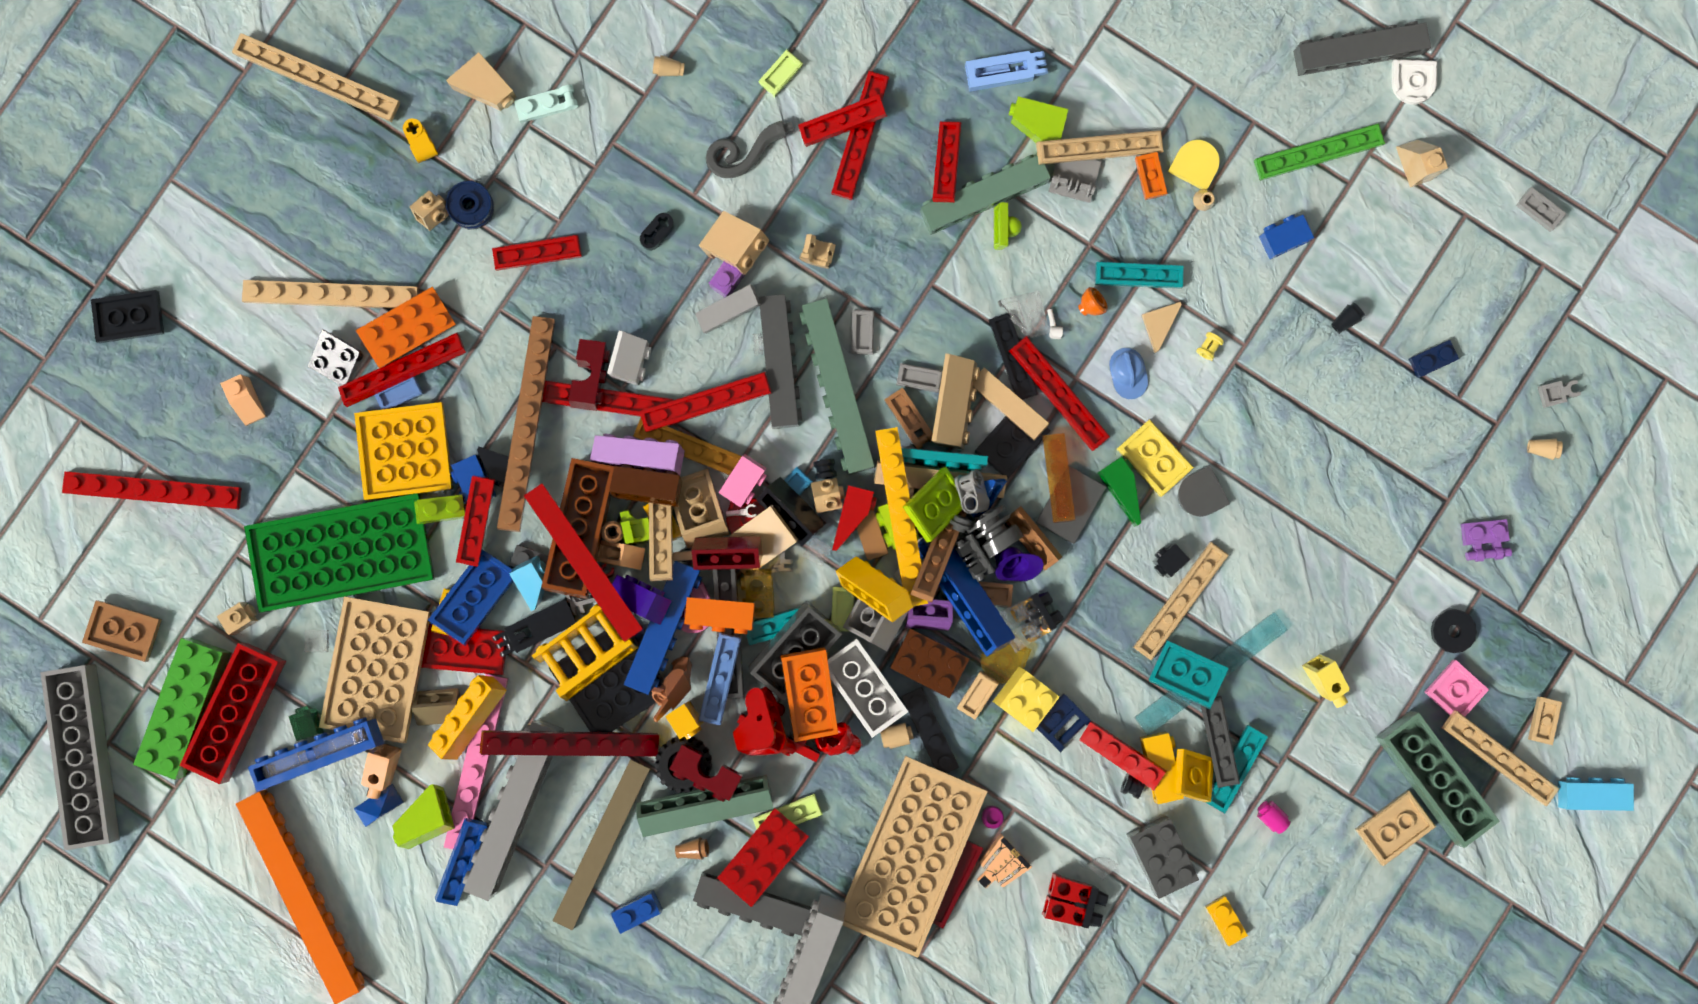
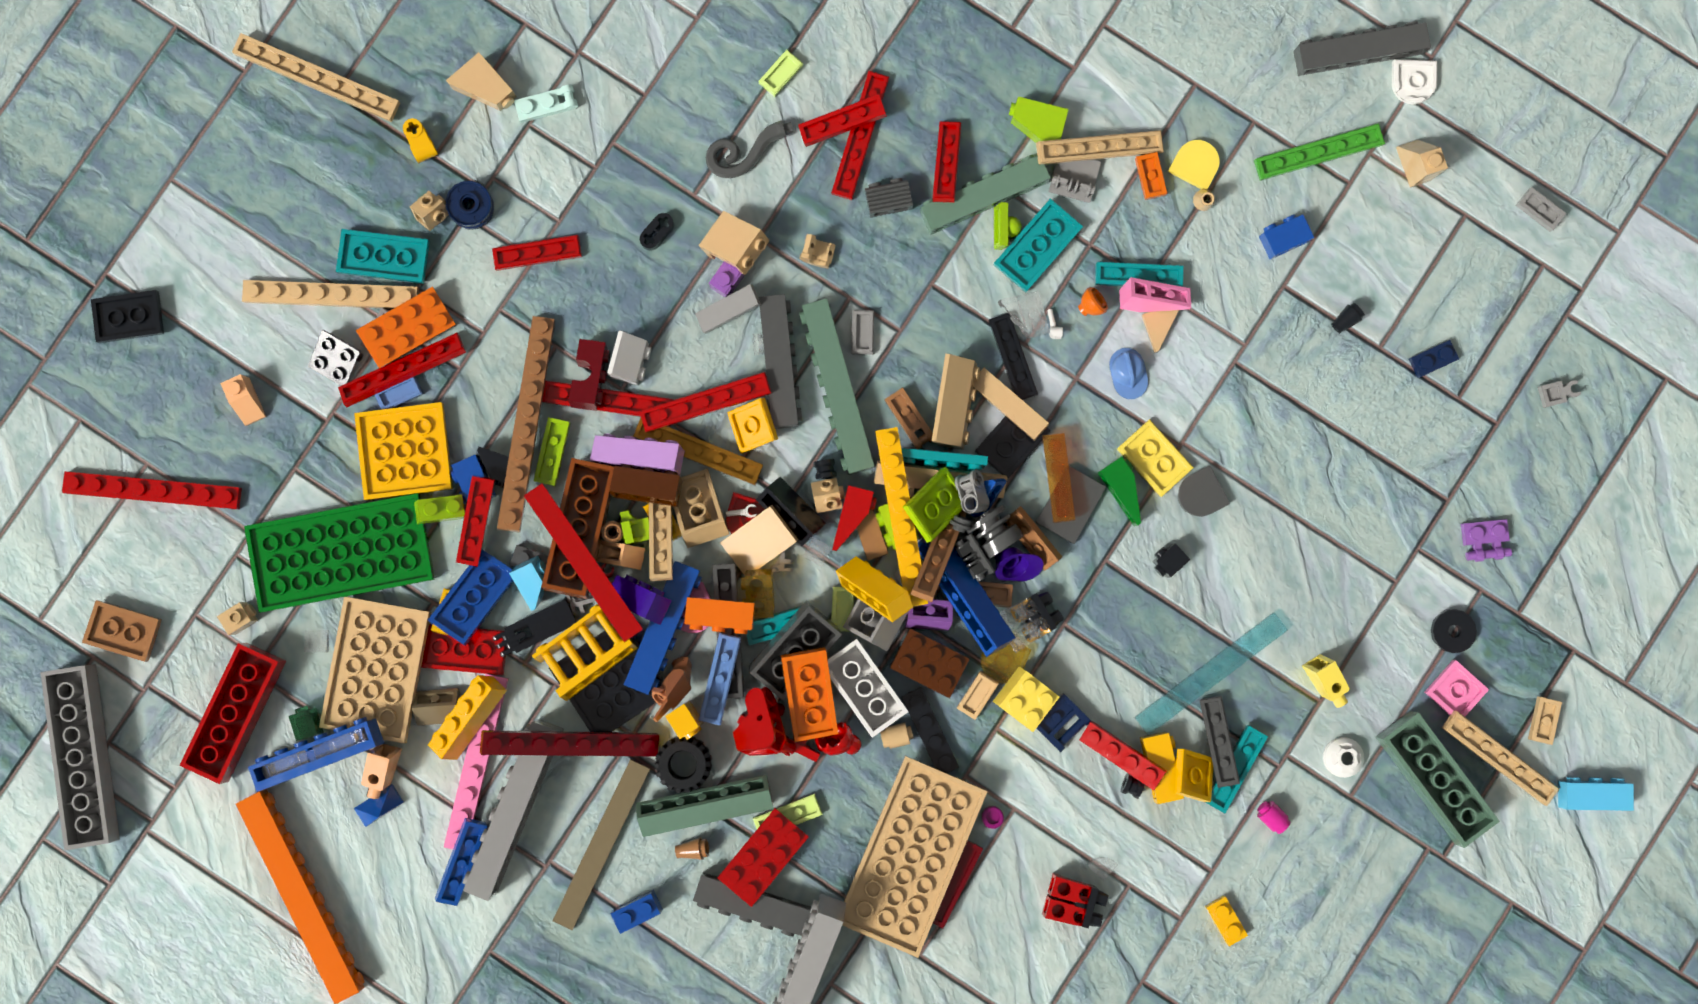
(181, 706): bright green brick -> none
(382, 256): none -> teal plate
(424, 819): lime slope -> none
(552, 451): none -> lime plate
(667, 67): tan cone -> none
(682, 556): tan tile -> none
(688, 766): dark red arch -> none
(727, 553): dark red brick -> none
(743, 480): bright pink brick -> none
(752, 425): none -> yellow tile
(798, 481): dark azure tile -> none
(888, 197): none -> dark grey brick
(919, 378): light grey tile -> none
(995, 70): light blue hinge -> none
(1002, 863): light nougat torso -> none
(1038, 245): none -> teal plate
(1059, 393): red tile -> none
(1153, 296): none -> bright pink slope
(1162, 857): dark grey brick -> none
(1180, 601): tan tile -> none
(1188, 674): teal plate -> none
(1212, 339): light yellow bush -> none
(1333, 753): none -> white piece
(1395, 827): tan tile -> none
(1545, 447): tan cone -> none

